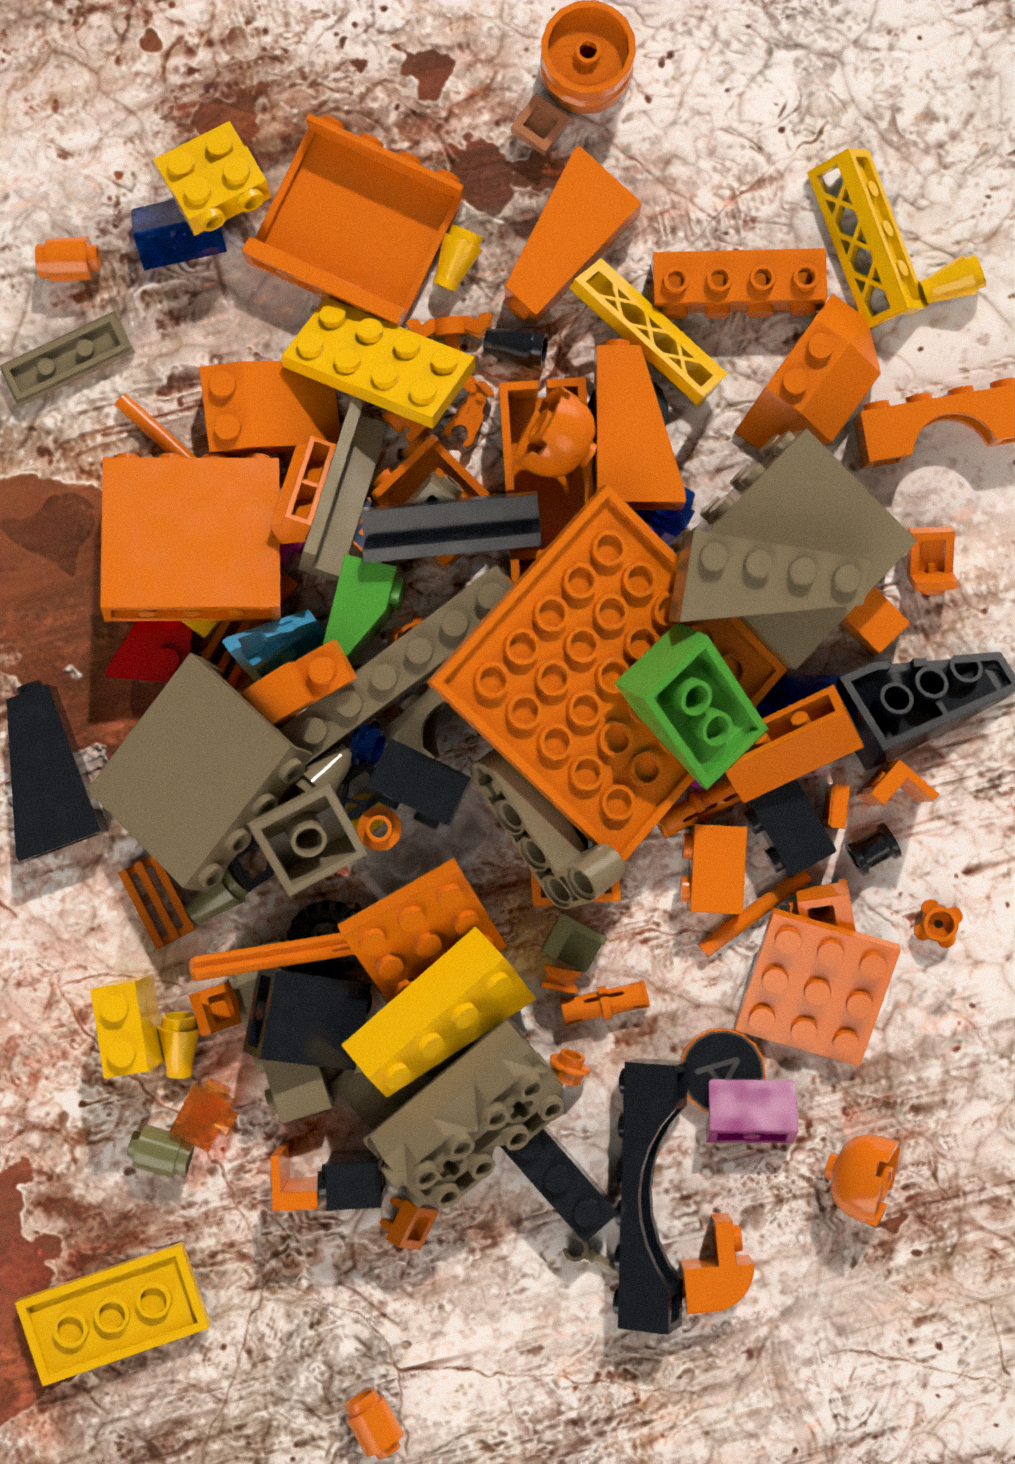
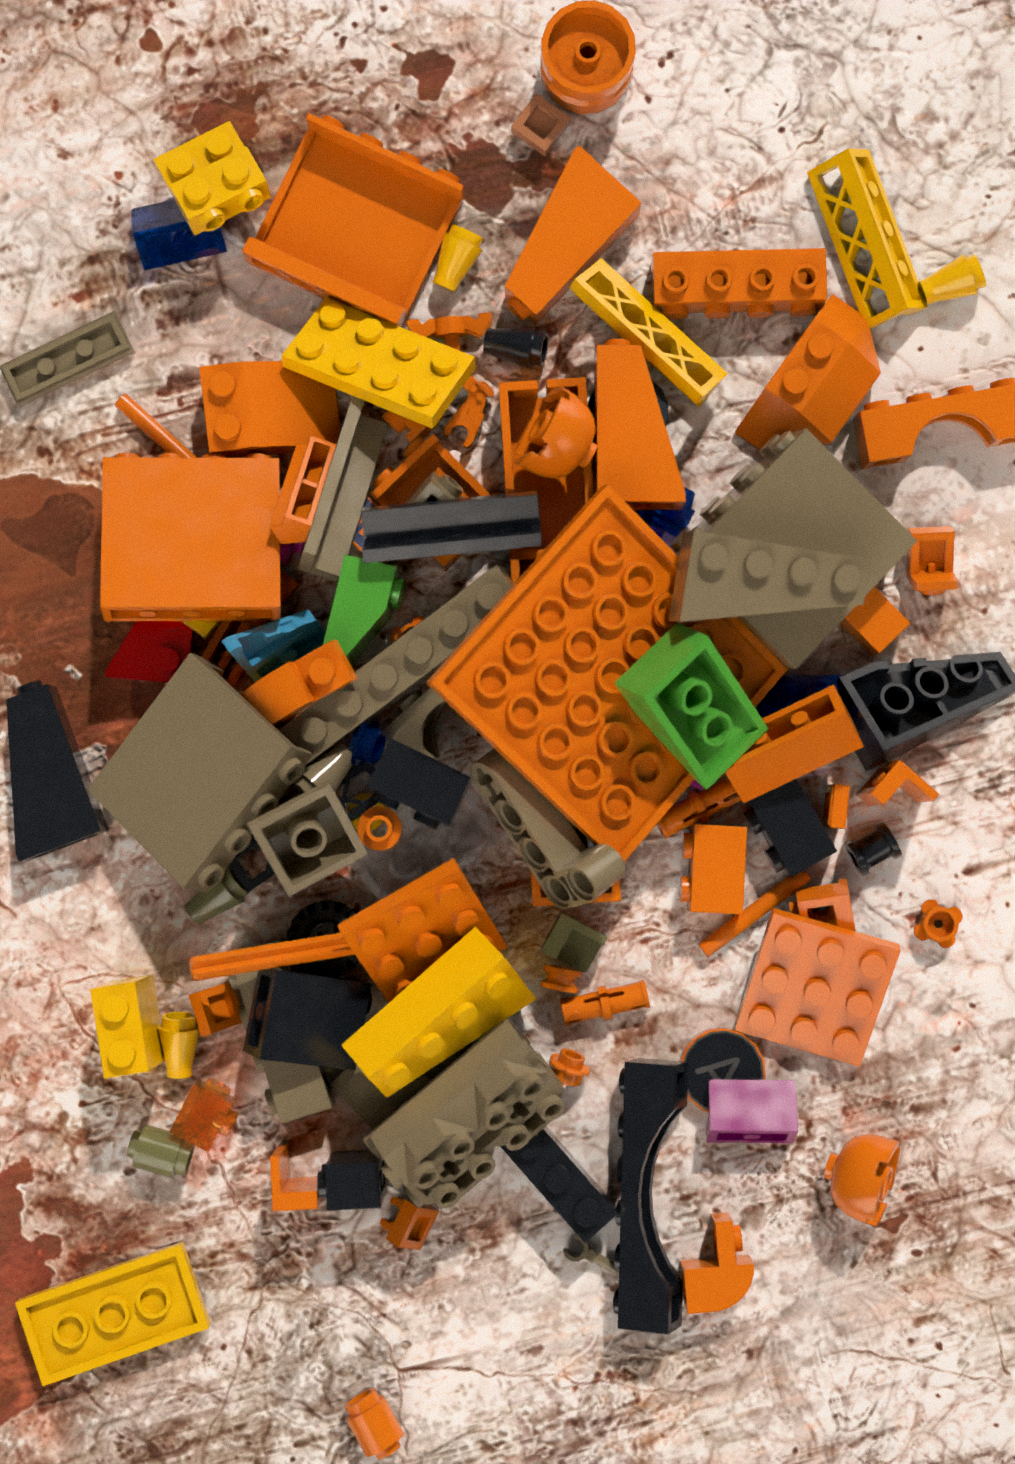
(67, 259): orange brick -> none
(173, 933): orange tile -> none

